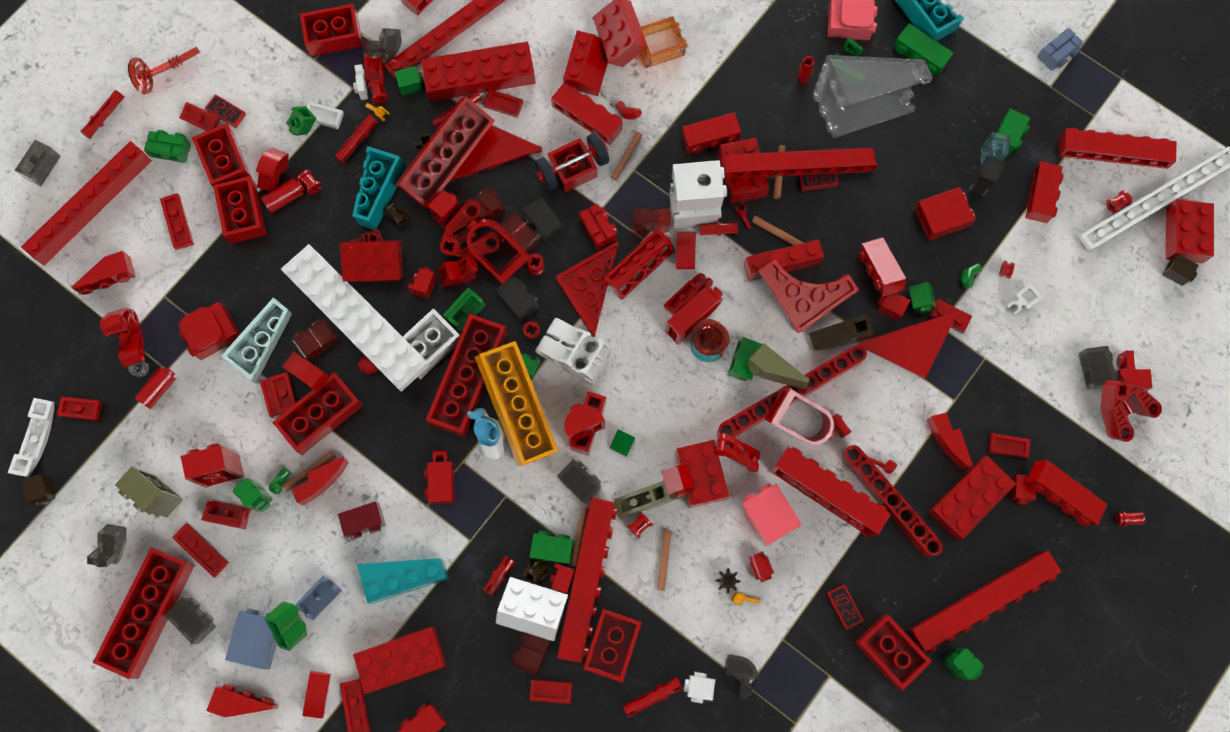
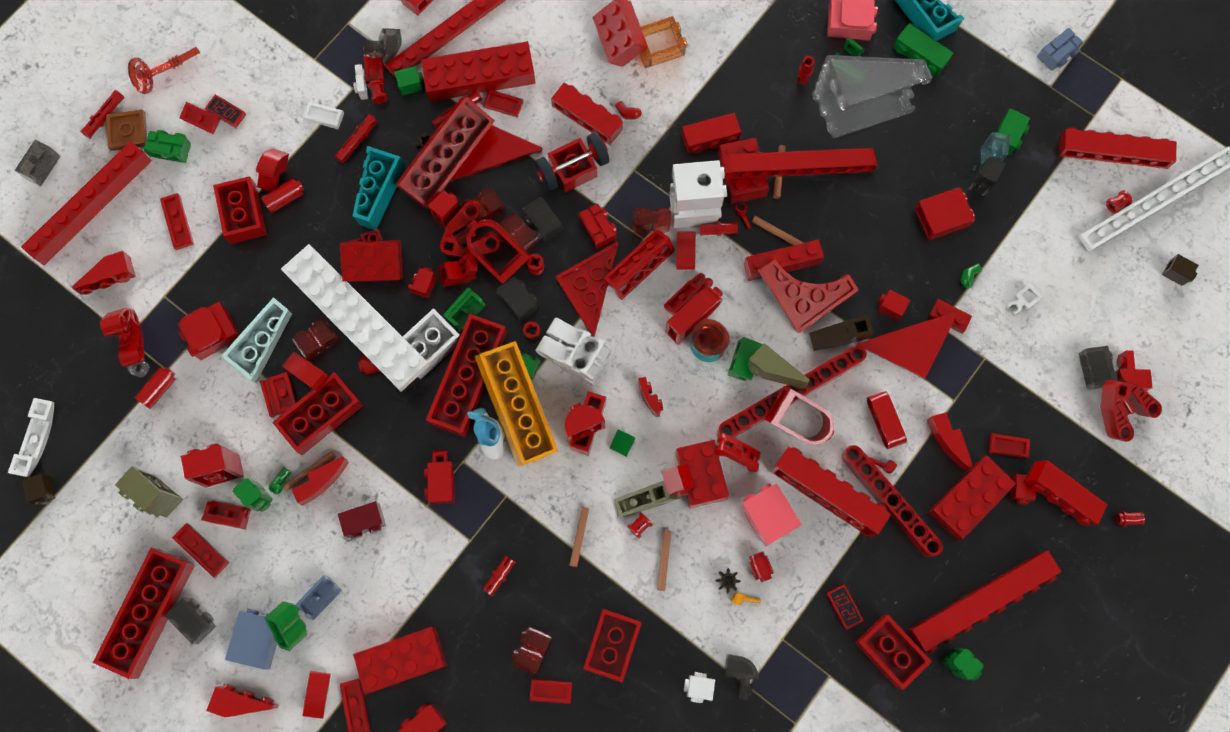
(79, 408): red plate -> none
(110, 546): clear smoke brick -> none
(126, 127): none -> dark orange plate
(221, 155): red brick -> none
(300, 121): green brick -> none
(309, 182): red bush -> none
(331, 30): red brick -> none
(379, 112): light orange hand -> none
(396, 215): dark brown bush -> none
(396, 578): teal wedge -> none
(531, 609): white brick -> none
(535, 572): dark brown gear -> none
(551, 548): green brick -> none
(562, 579): red brick -> none
(579, 481): clear smoke brick -> none
(586, 64): red slope -> none
(586, 579): red brick -> none
(625, 158): nougat bar -> none
(651, 400): none -> red slope
(656, 695): red pin -> none
(819, 181): tile -> none
(840, 426): red pin -> none
(882, 267): brick -> none
(886, 420): none -> red beam
(922, 297): green brick -> none
(1006, 269): red bush -> none
(1044, 192): red brick -> none
(1190, 230): red brick -> none

